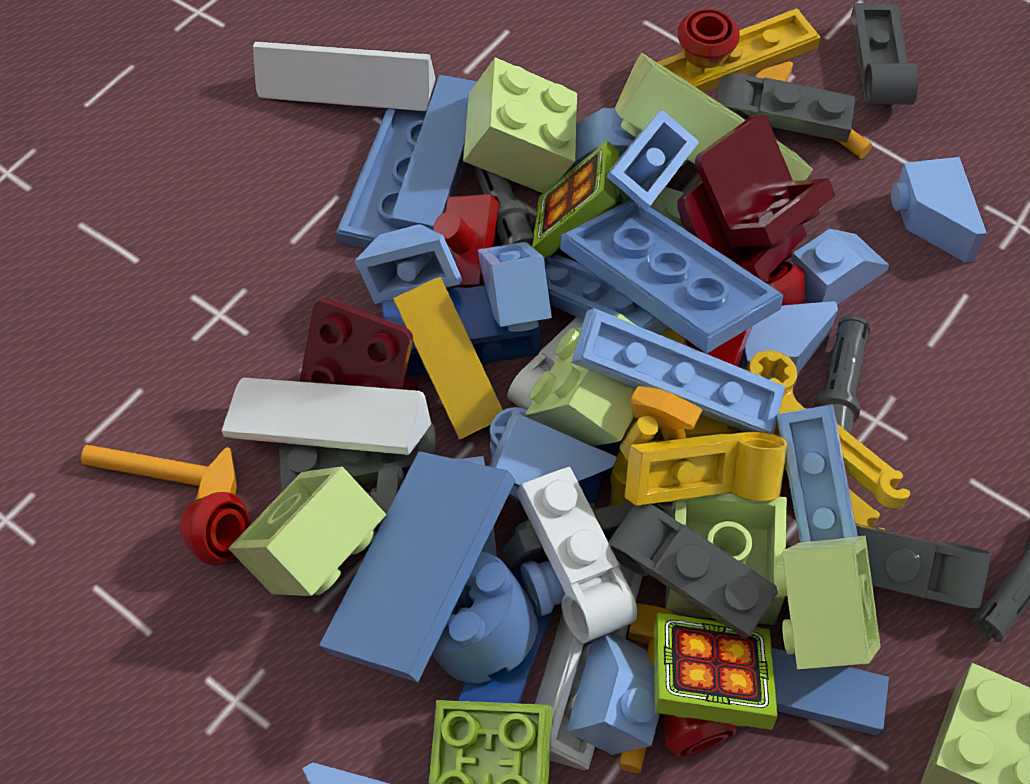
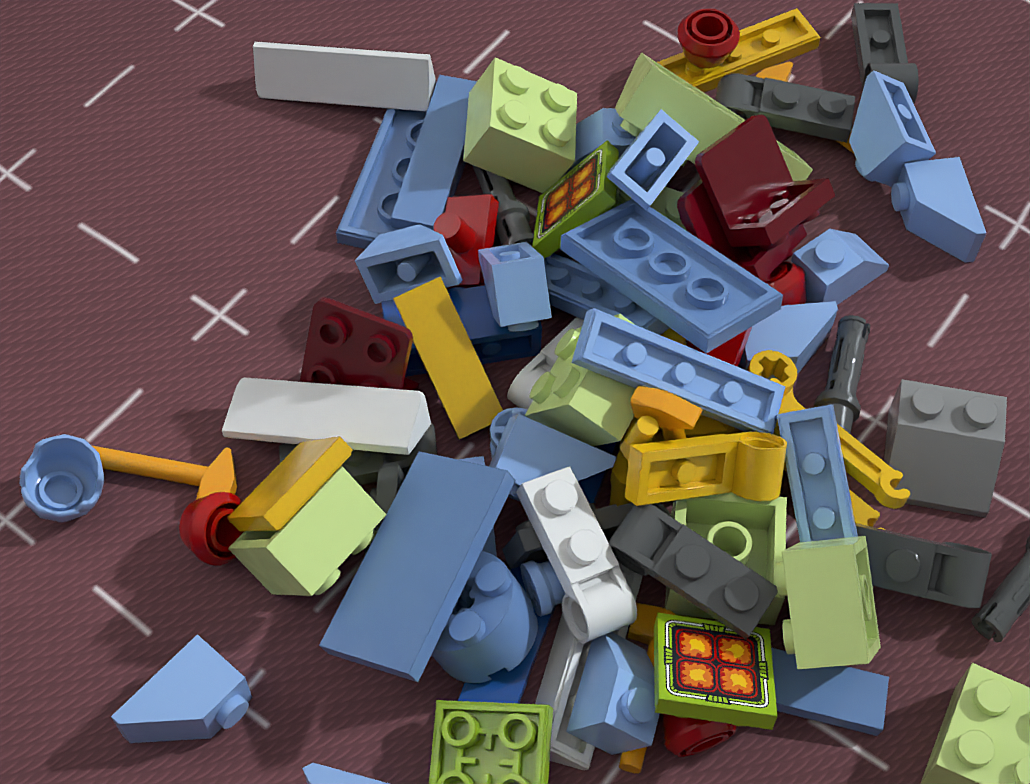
(62, 478): none -> light blue hair
(186, 698): none -> light blue slope
(290, 485): none -> yellow tile
(887, 131): none -> light blue slope
(946, 445): none -> light grey slope

